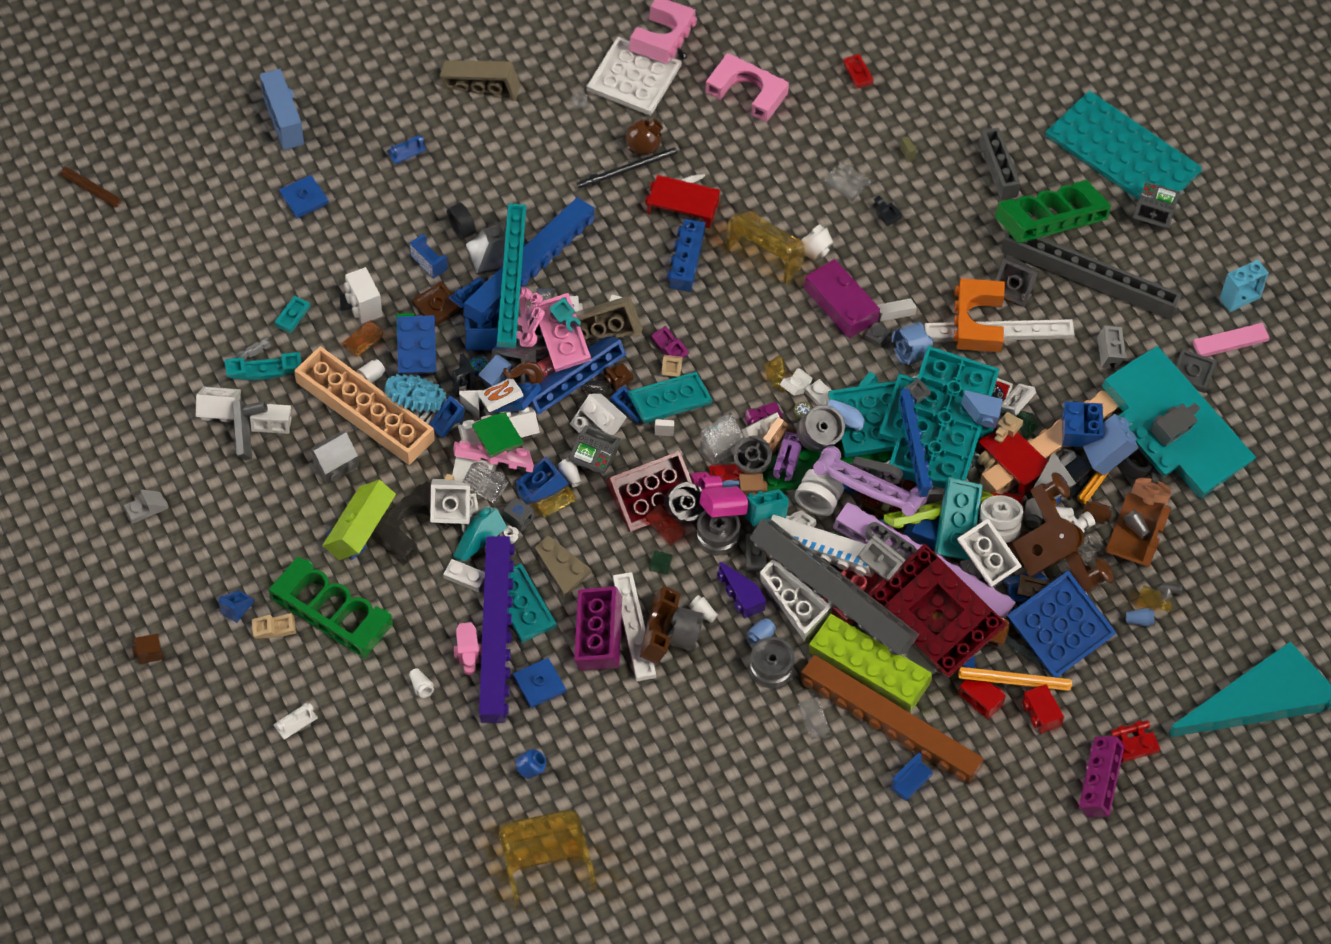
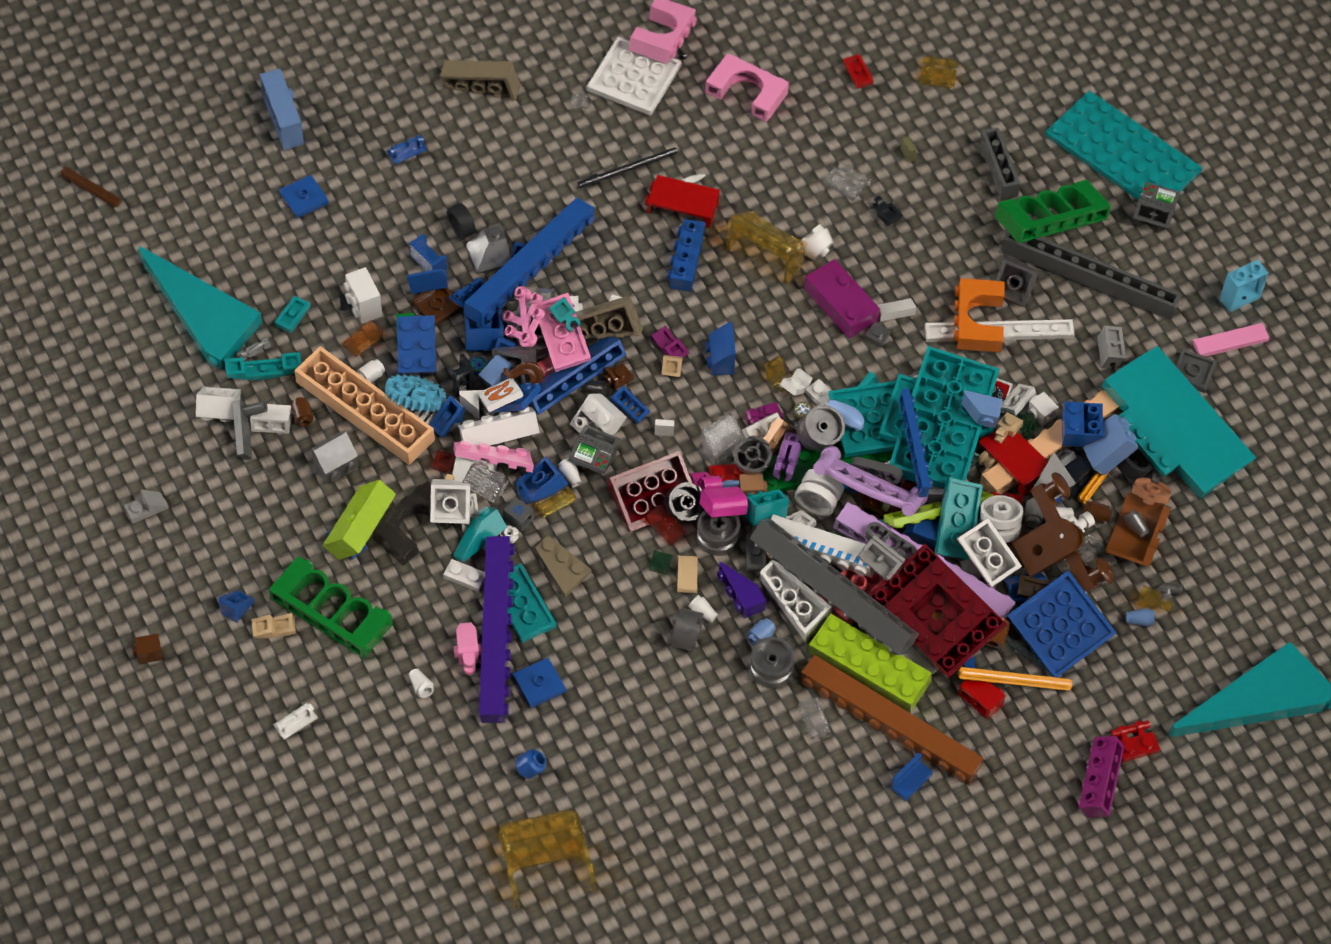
(210, 316): none -> teal slope
(302, 411): none -> reddish brown brick
(428, 280): none -> blue panel
(443, 461): none -> clear red plate
(497, 434): green slope -> none
(511, 276): teal plate -> none
(598, 628): magenta brick -> none
(633, 625): white plate -> none
(644, 136): reddish brown brick -> none
(655, 638): reddish brown arch -> none
(670, 397): teal tile -> none
(687, 574): none -> tan slope
(721, 350): none -> blue slope
(911, 343): medium blue brick -> none
(918, 390): flat silver plate -> none
(938, 76): none -> clear yellow plate
(1042, 408): none -> white brick
(1043, 709): red brick -> none
(1174, 423): dark grey hinge -> none

